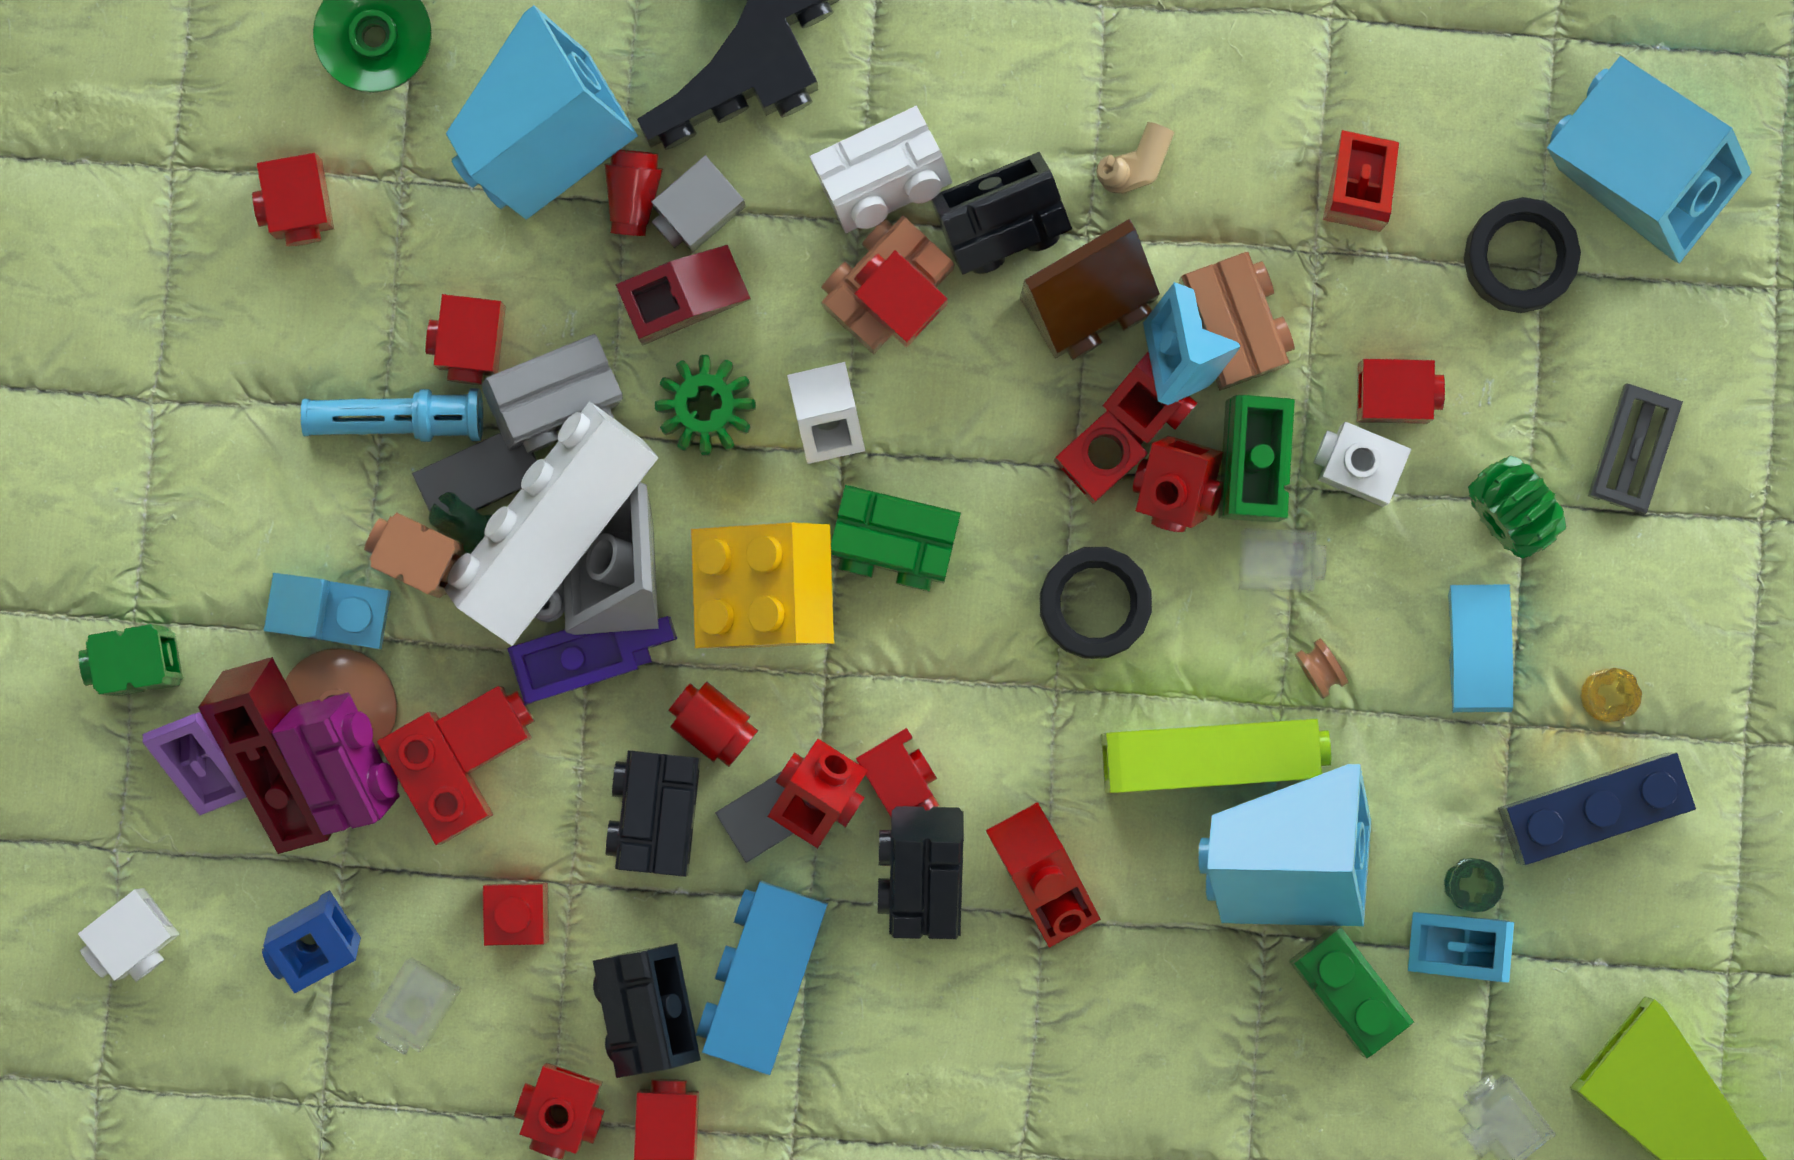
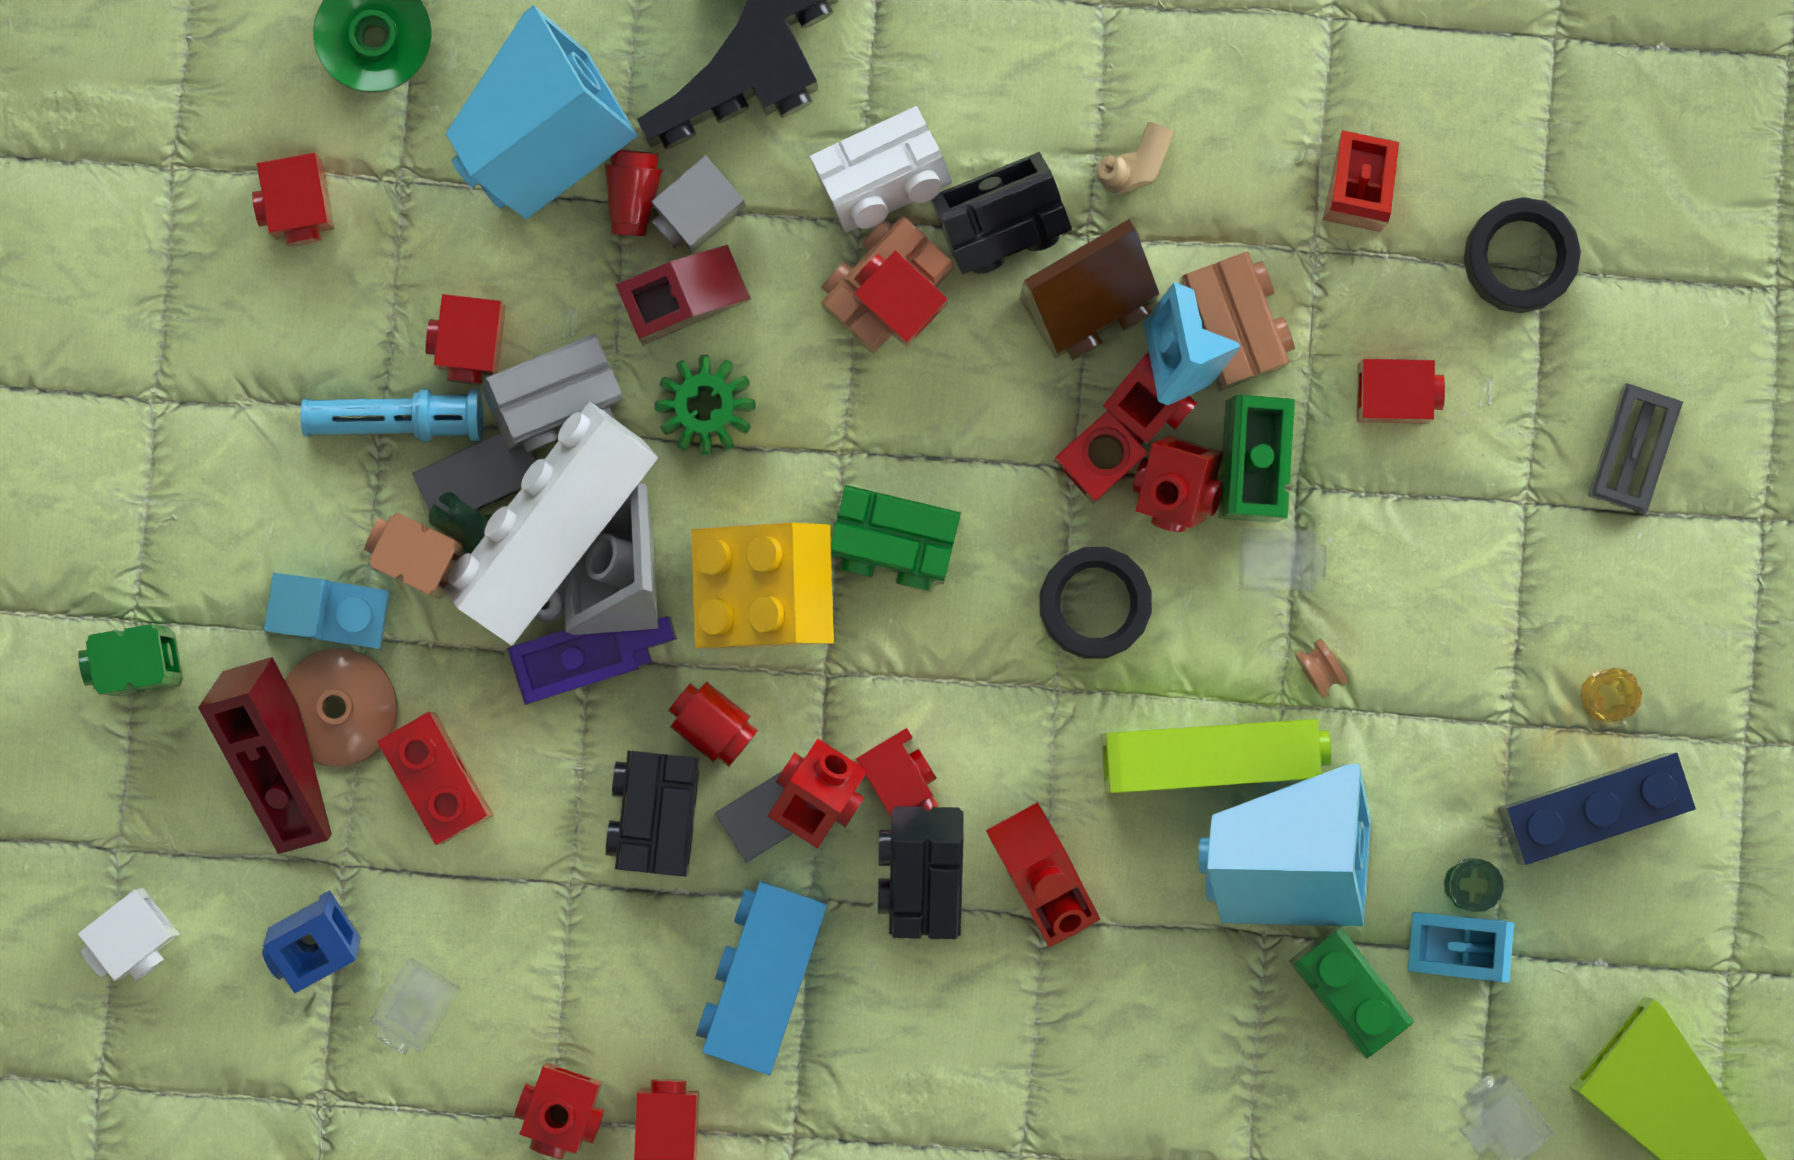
(194, 763): medium lavender slope -> none
(336, 763): magenta brick -> none
(486, 727): red brick -> none
(515, 914): red brick -> none
(645, 1011): black brick -> none
(826, 412): white brick -> none
(1361, 463): white brick -> none
(1481, 648): medium azure slope -> none
(1517, 507): green gear -> none
(1650, 157): medium azure slope -> none

